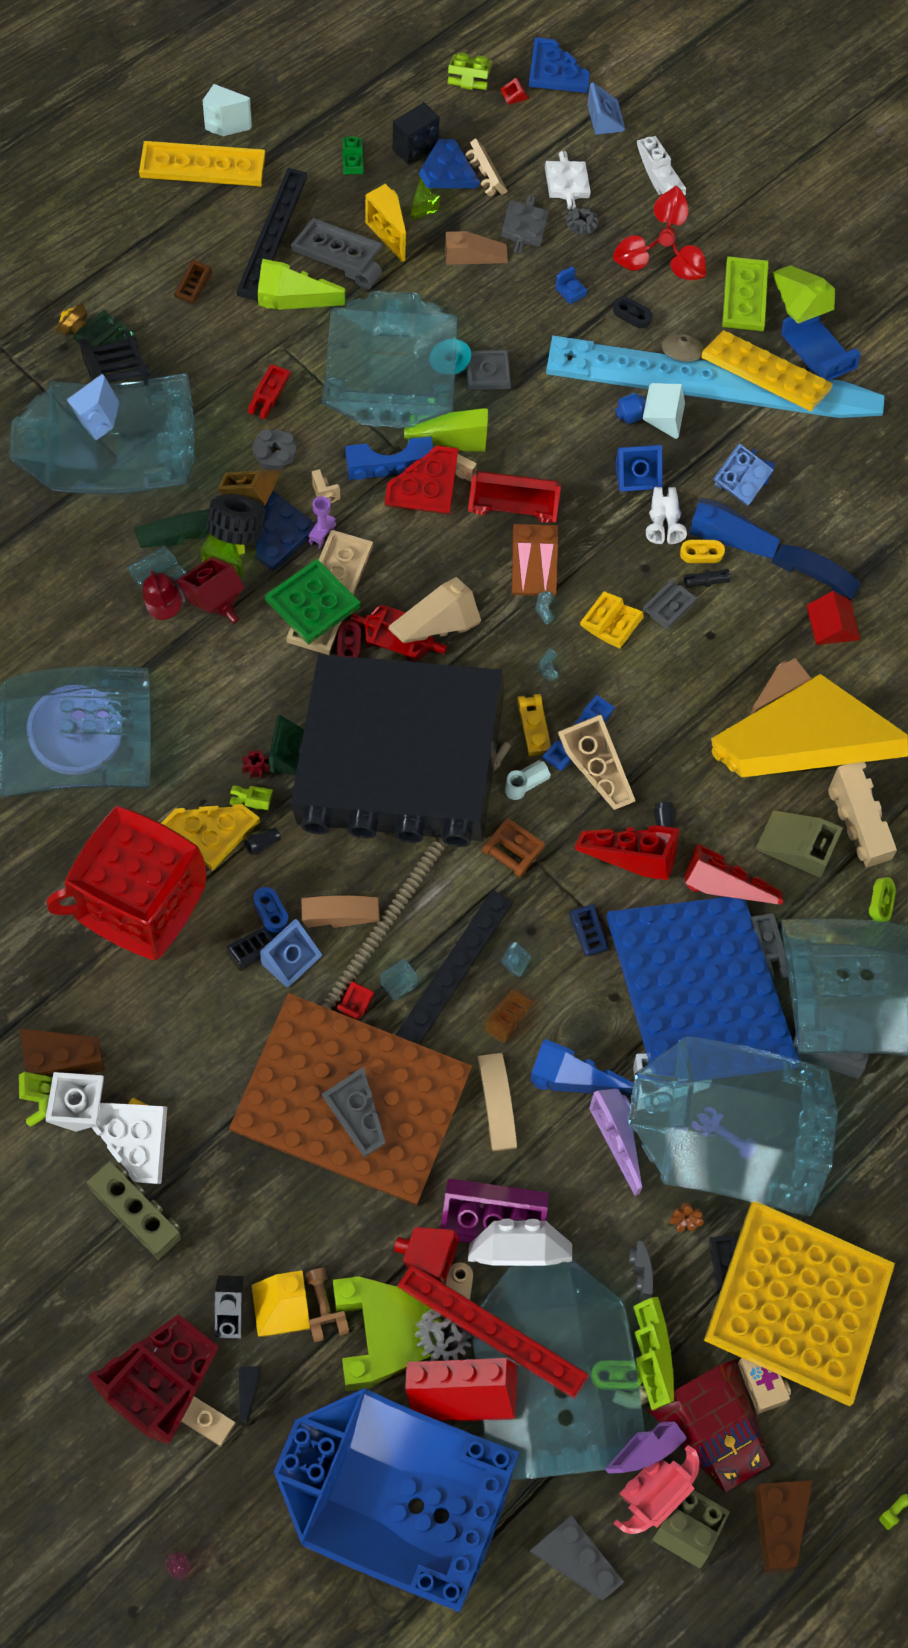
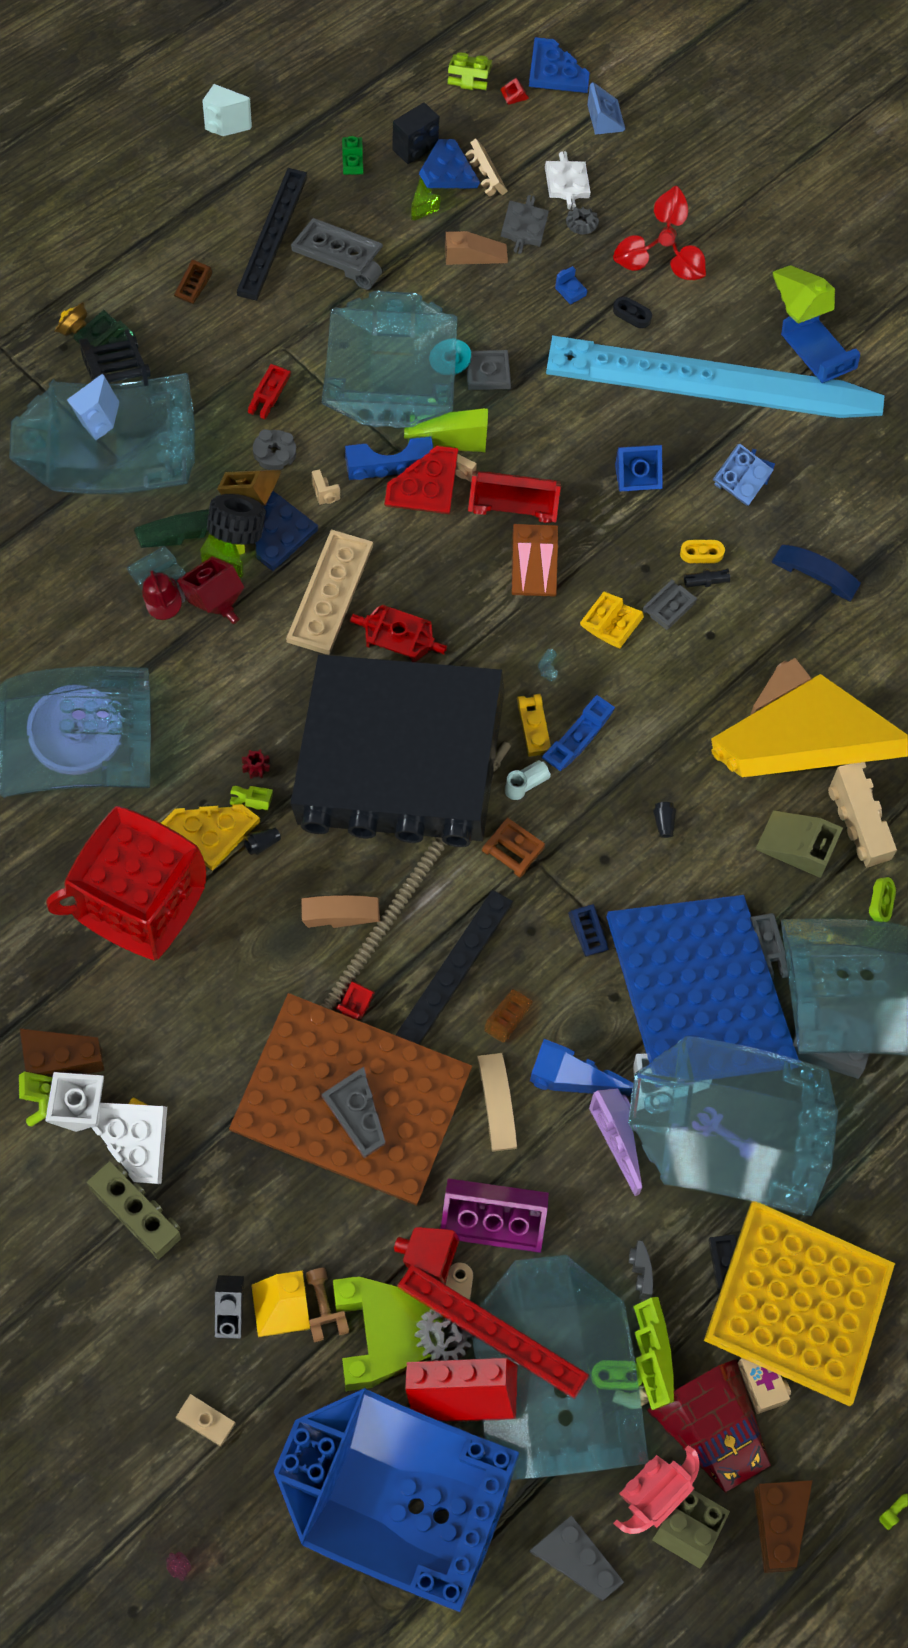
(157, 1378): dark red wedge -> none
(202, 163): yellow plate -> none
(248, 1384): black slope -> none
(250, 958): black slope -> none
(270, 911): blue plate -> none
(285, 746): clear green slope -> none
(288, 289): lime wedge -> none
(290, 954): medium blue slope -> none
(312, 601): green plate -> none
(325, 522): medium lavender bar -> none
(349, 644): dark red plate -> none
(385, 219): yellow slope -> none
(399, 979): clear light blue panel -> none
(442, 611): tan wedge -> none
(515, 959): clear light blue plate -> none
(520, 1244): white wedge -> none
(542, 605): clear light blue arm -> none
(595, 756): tan wedge -> none
(631, 408): blue head -> none
(639, 851): red wedge -> none
(647, 1448): medium lavender slope -> none
(658, 165): white slope -> none
(665, 407): light aqua slope -> none
(667, 509): white piece -> none
(682, 347): dark tan dish -> none
(687, 1218): dark orange plant -> none
(713, 876): wedge -> none
(725, 525): blue wedge -> none
(745, 294): lime plate -> none
(767, 370): yellow plate -> none
(832, 619): red slope -> none

